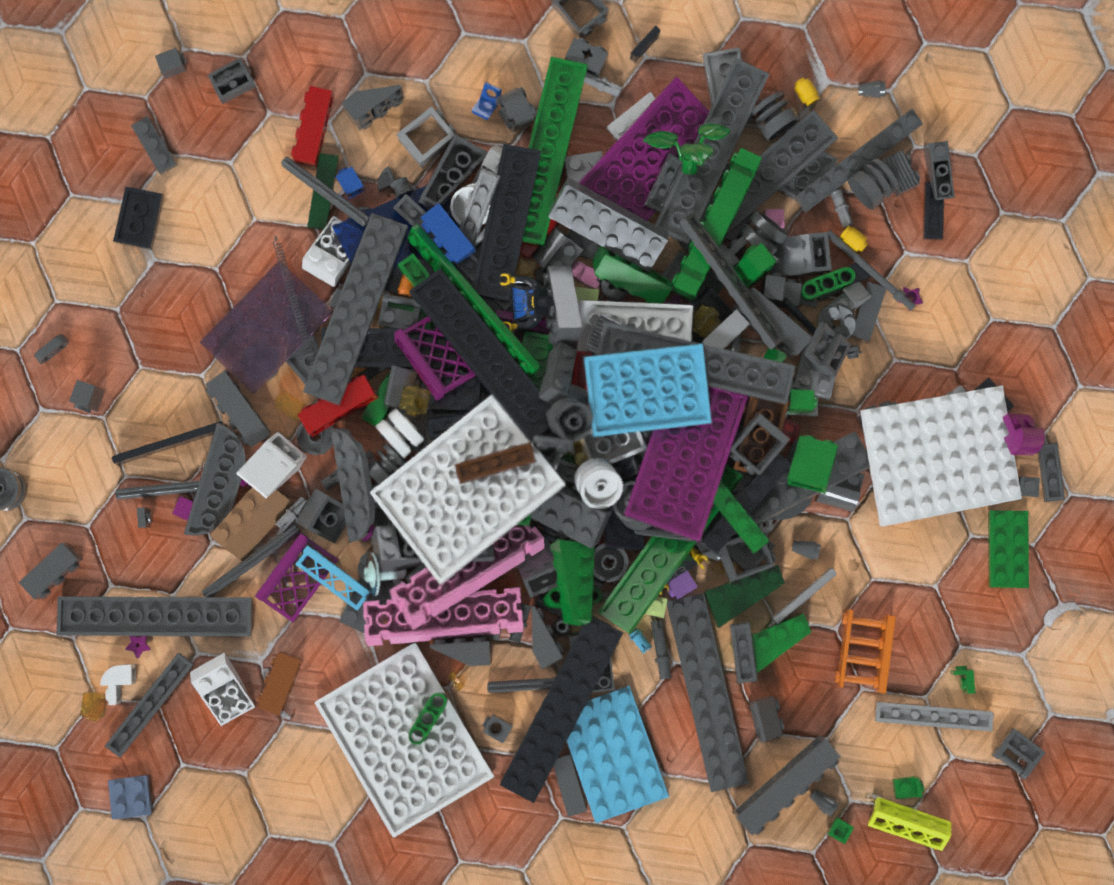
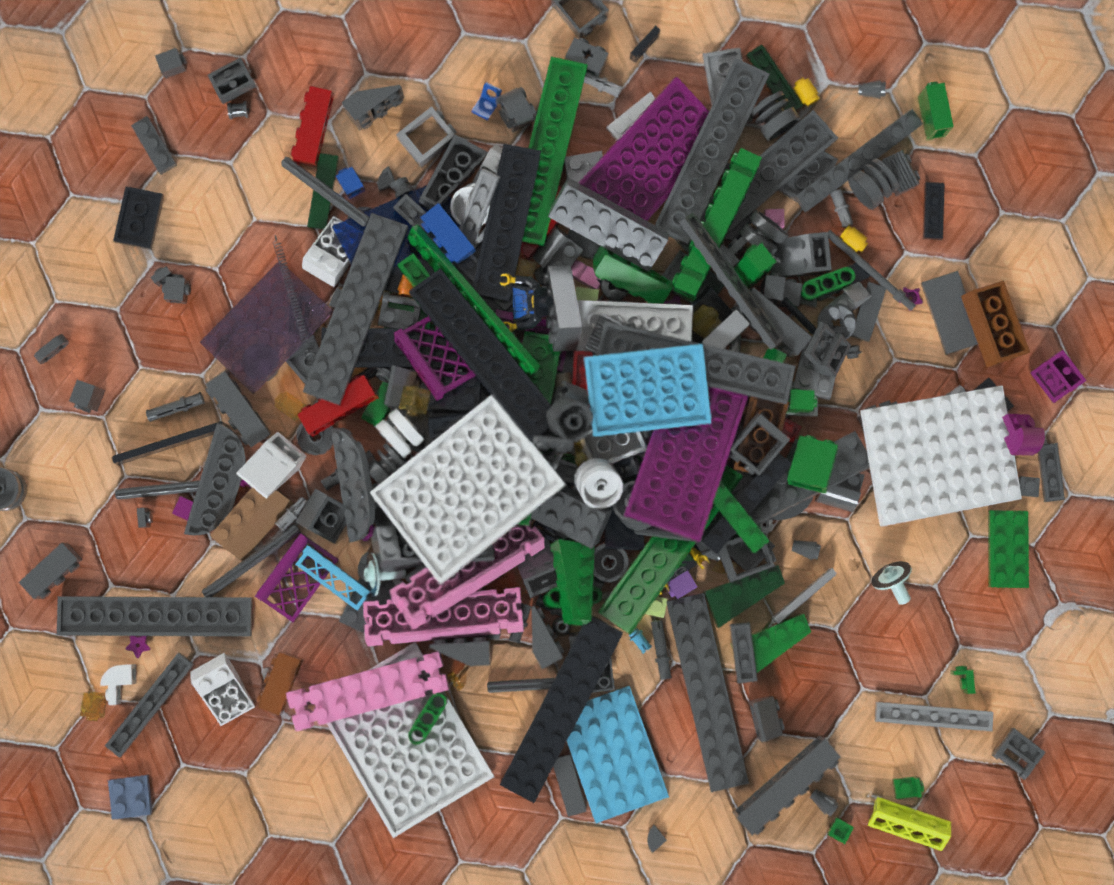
(160, 275): none -> dark grey plate
(174, 407): none -> dark grey pin
(176, 289): none -> dark grey brick
(242, 107): none -> dark grey bush
(367, 691): none -> bright pink brick
(383, 374): none -> dark grey plate
(495, 463): reddish brown plate -> none
(502, 735): dark grey brick -> none
(558, 373): dark grey brick -> none
(655, 839): none -> dark grey tile
(664, 183): dark grey tile -> none
(692, 153): green plant -> none
(776, 81): none -> dark green tile
(881, 663): orange fence -> none
(892, 577): none -> light aqua piece
(935, 110): none -> green brick
(939, 169): dark grey slope -> none
(948, 312): none -> dark grey tile
(995, 323): none -> dark orange brick
(1058, 376): none -> magenta brick

